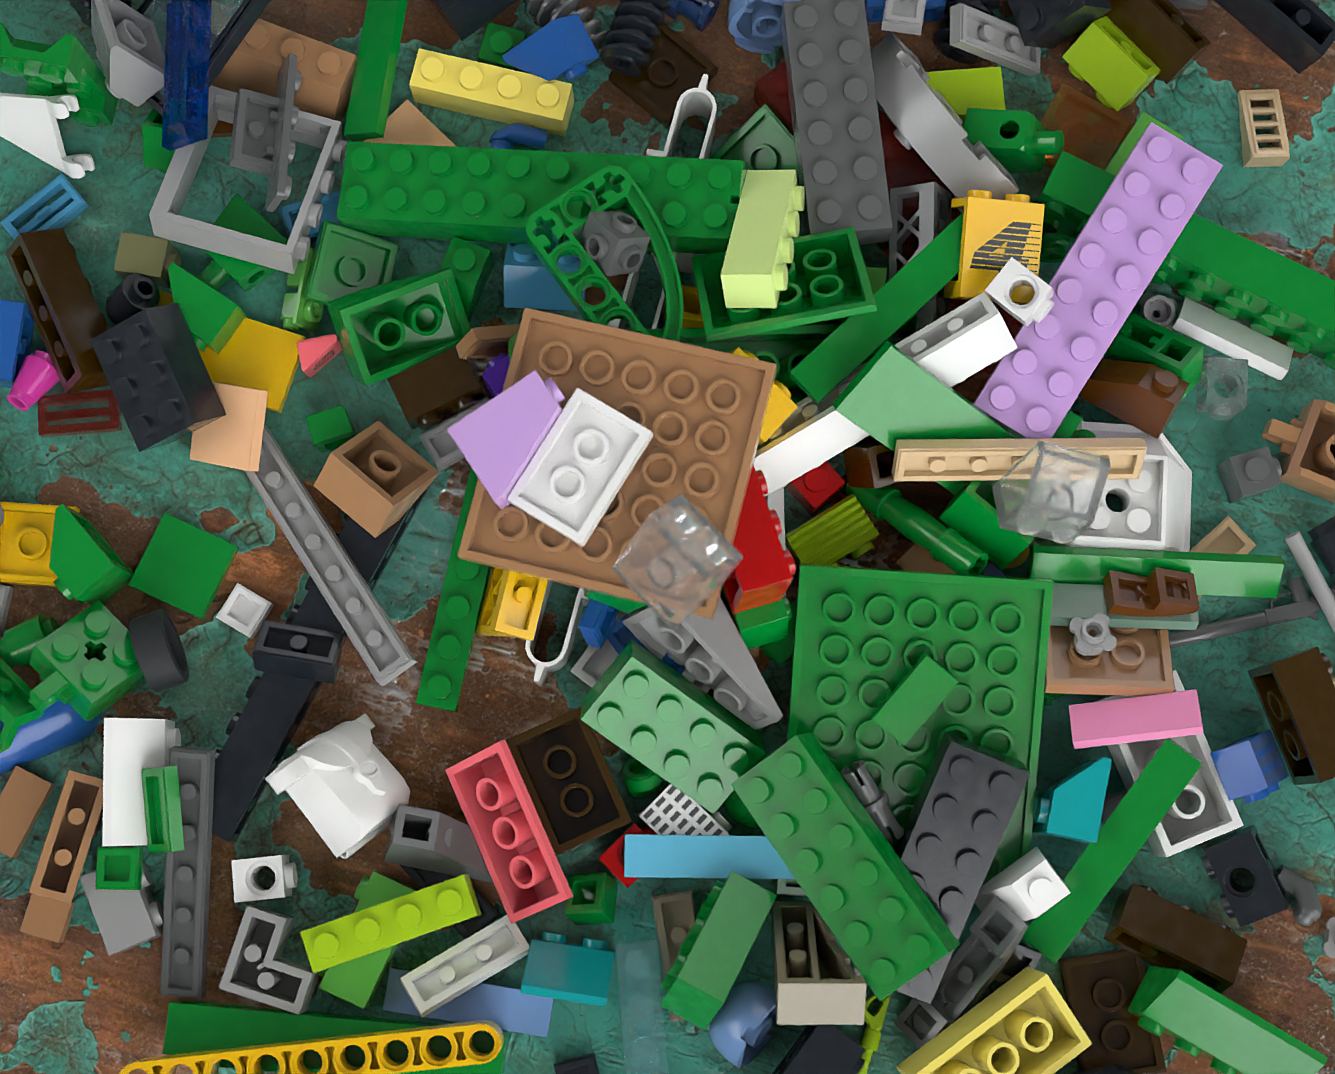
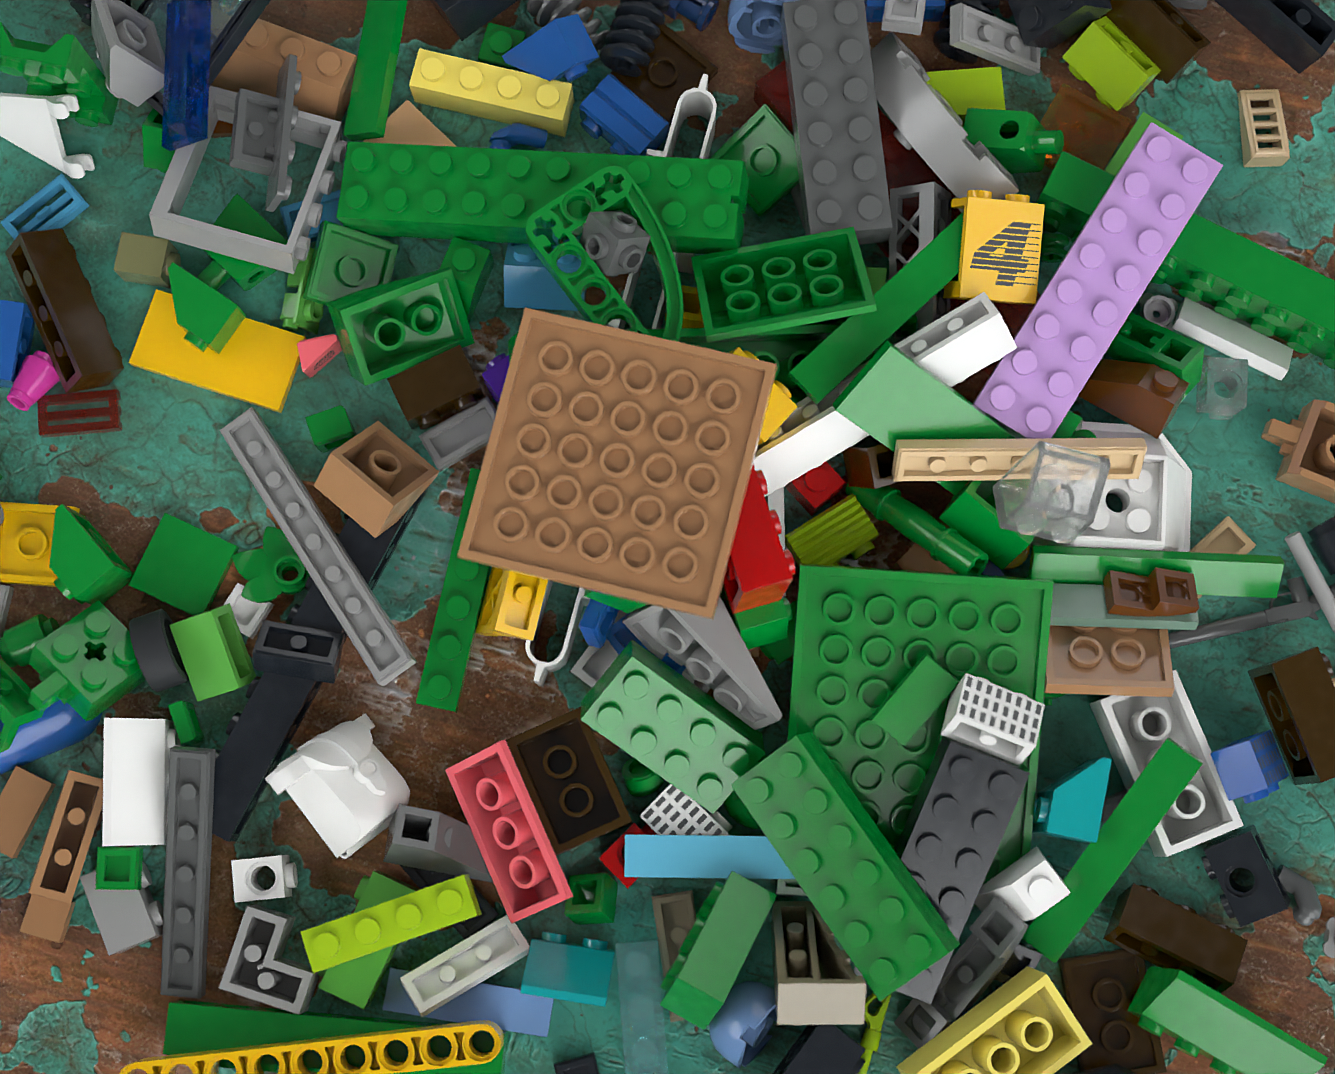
(132, 296): black brick -> none
(158, 376): black brick -> none
(162, 809): green tile -> none
(186, 723): none -> green tile
(213, 652): none -> bright green brick
(238, 435): light nougat tile -> none
(267, 566): none -> green plate
(486, 341): medium nougat tile -> none
(508, 432): lavender slope -> none
(580, 467): white plate -> none
(622, 119): none -> blue brick
(676, 561): clear slope -> none
(762, 239): yellowish green brick -> none
(872, 799): dark grey pin -> none
(993, 719): none -> white brick
(1010, 278): white brick -> none
(1091, 645): light grey plate -> none
(1135, 719): bright pink tile -> none
(1250, 474): dark grey brick -> none

